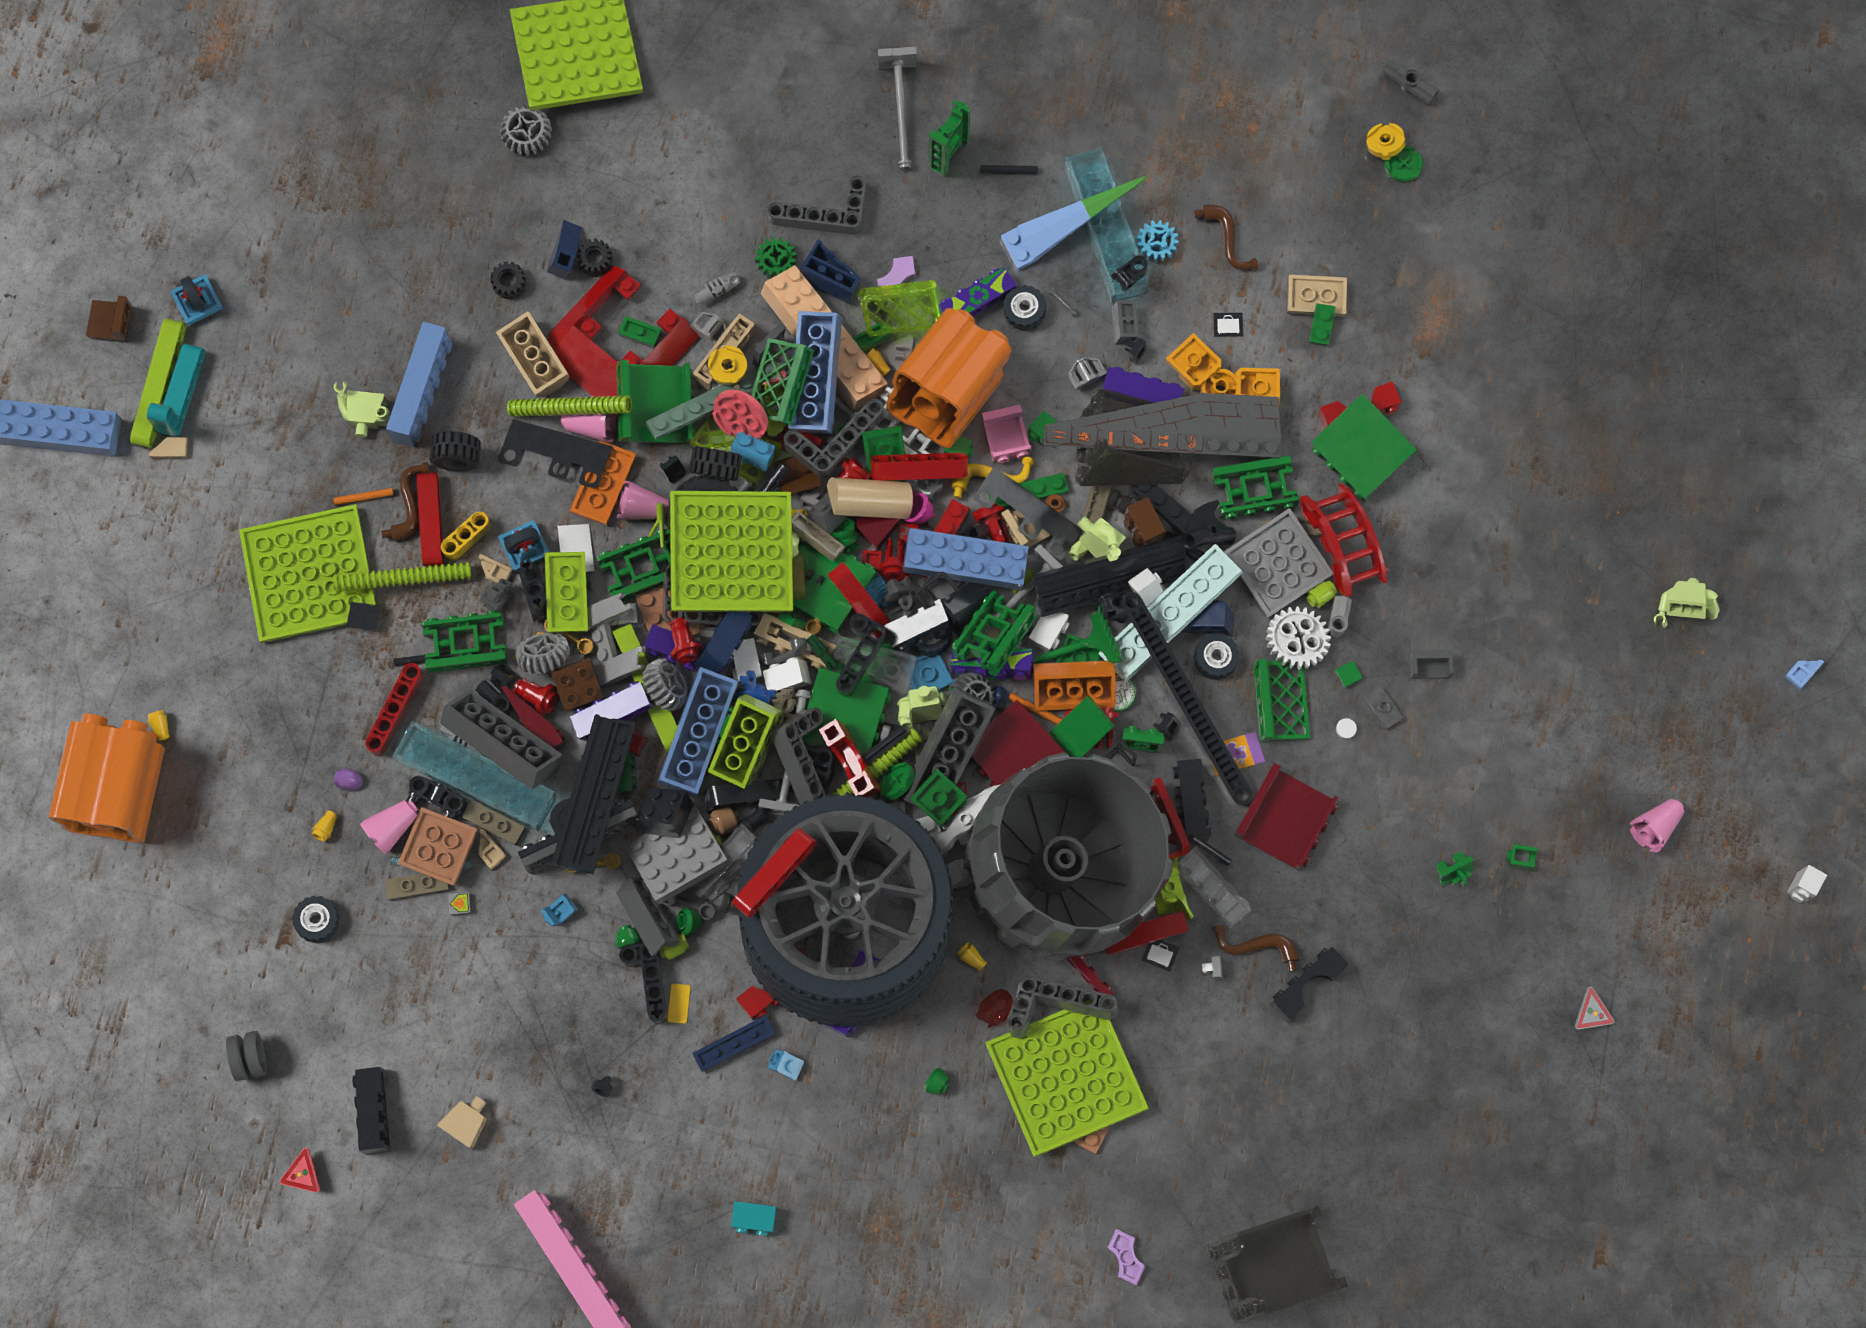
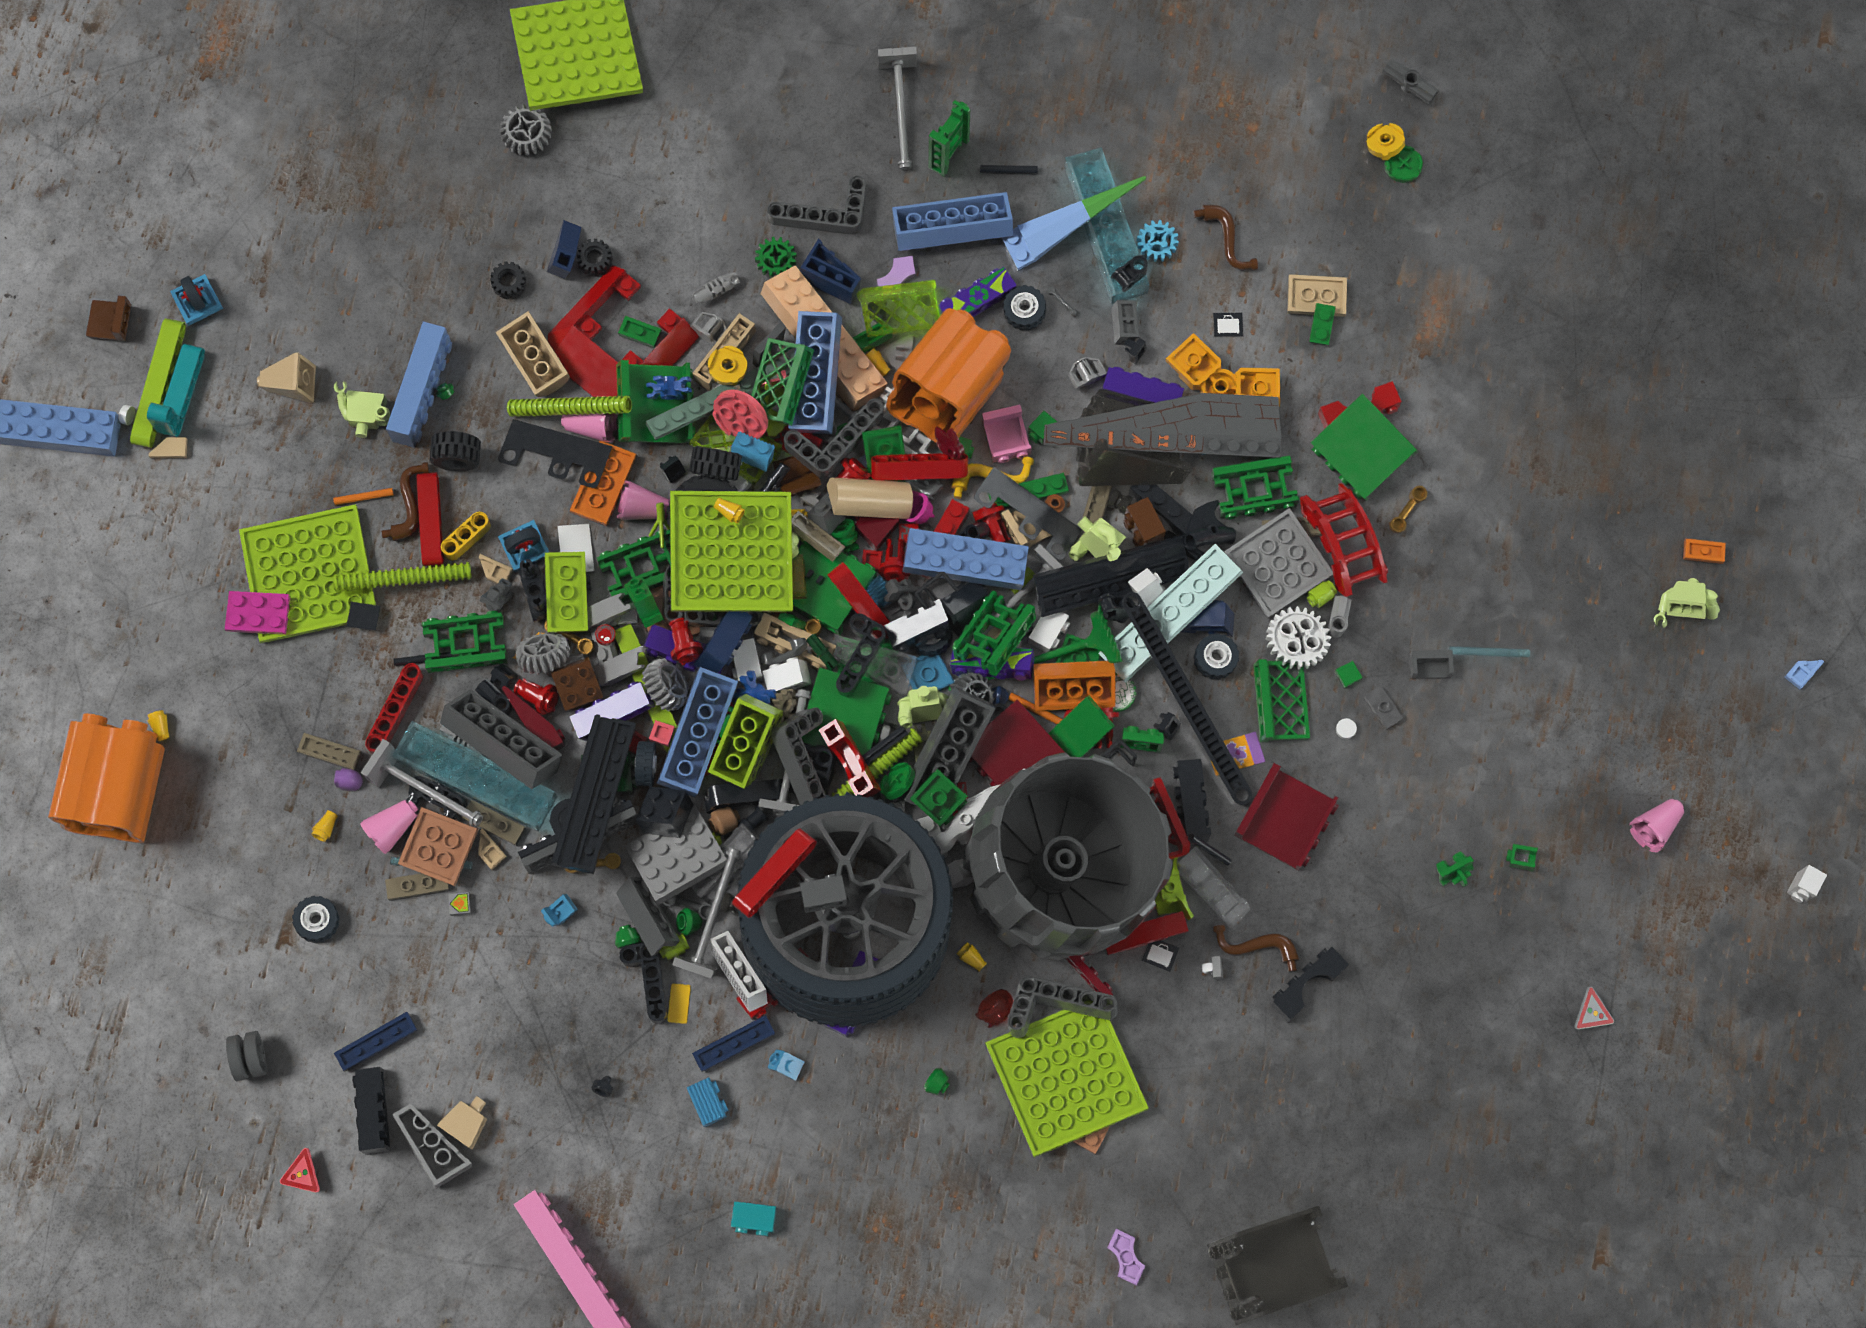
(126, 414): none -> white tile
(257, 612): none -> dark pink plate
(290, 378): none -> tan slope
(329, 751): none -> dark tan plate
(375, 1041): none -> dark blue plate
(383, 763): none -> light grey tile
(435, 1153): none -> light grey wedge
(445, 391): none -> green plate
(605, 634): none -> red tile
(643, 602): none -> green hips
(645, 763): none -> black wheel
(661, 733): none -> coral plate
(669, 387): none -> blue pin
(696, 963): none -> light grey tile
(706, 1101): none -> dark azure brick
(729, 510): none -> yellow cone
(738, 971): none -> white brick
(823, 893): none -> dark grey brick
(949, 443): none -> dark red plate
(952, 221): none -> medium blue brick
(1416, 496): none -> pearl gold bar
(1490, 651): none -> clear light blue bar
(1704, 551): none -> orange plate

